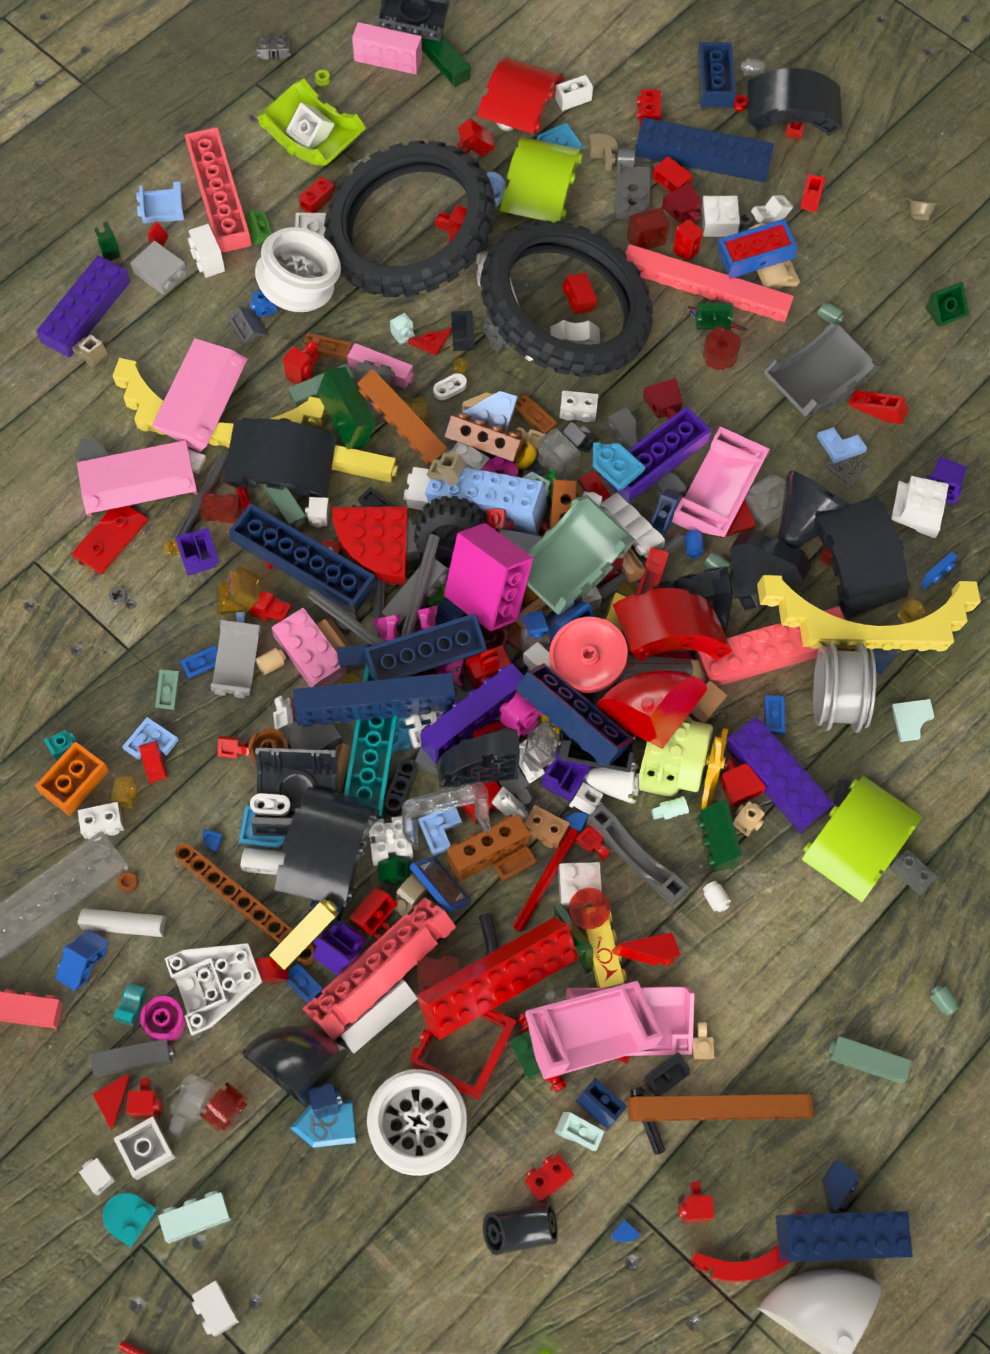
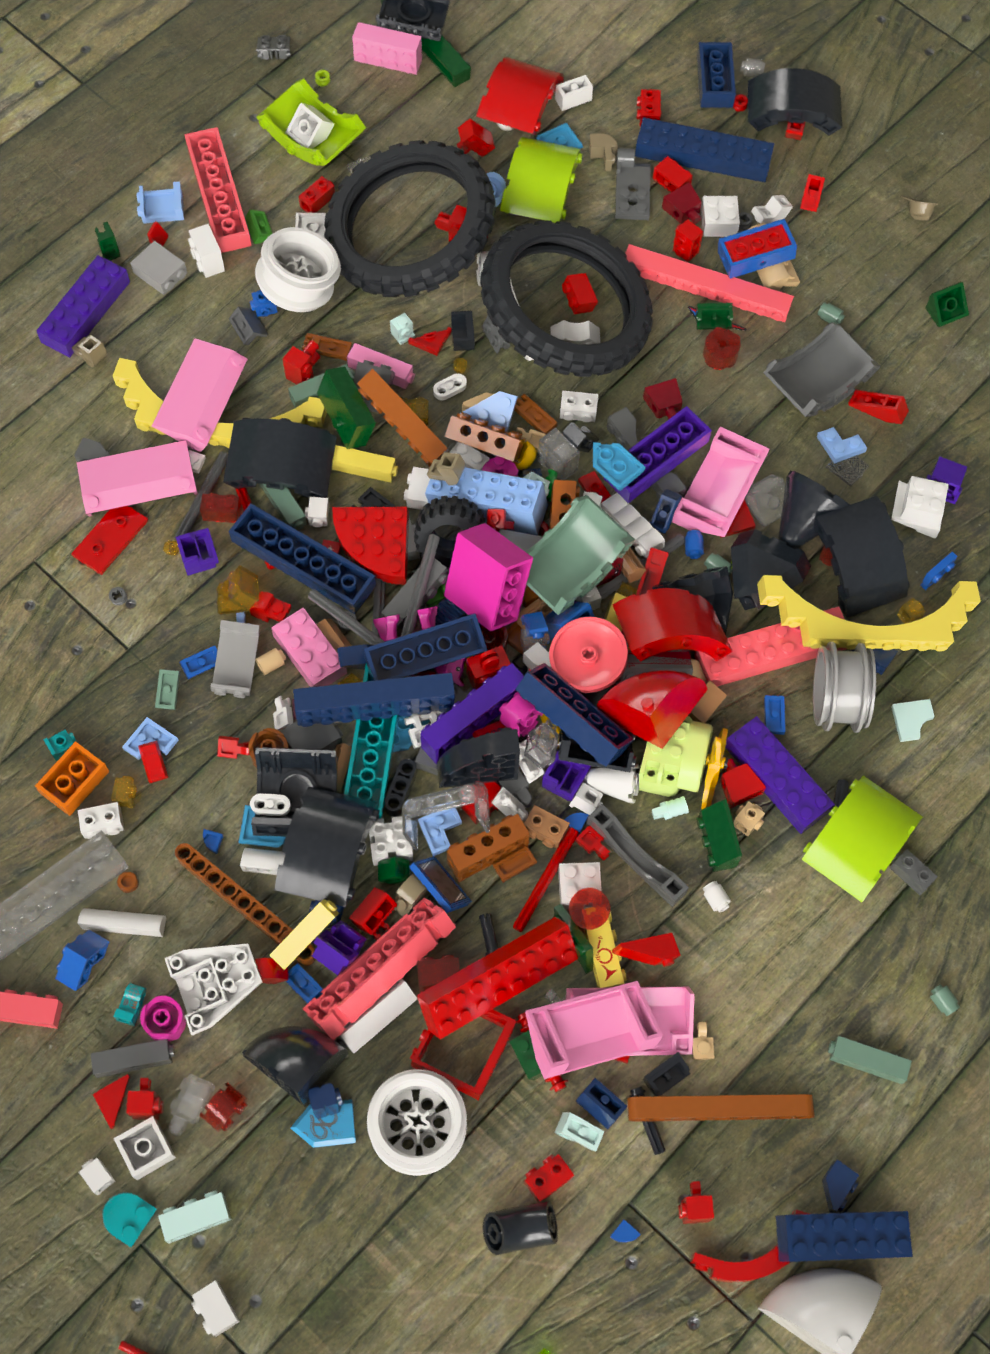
(648, 229): clear red brick -> none

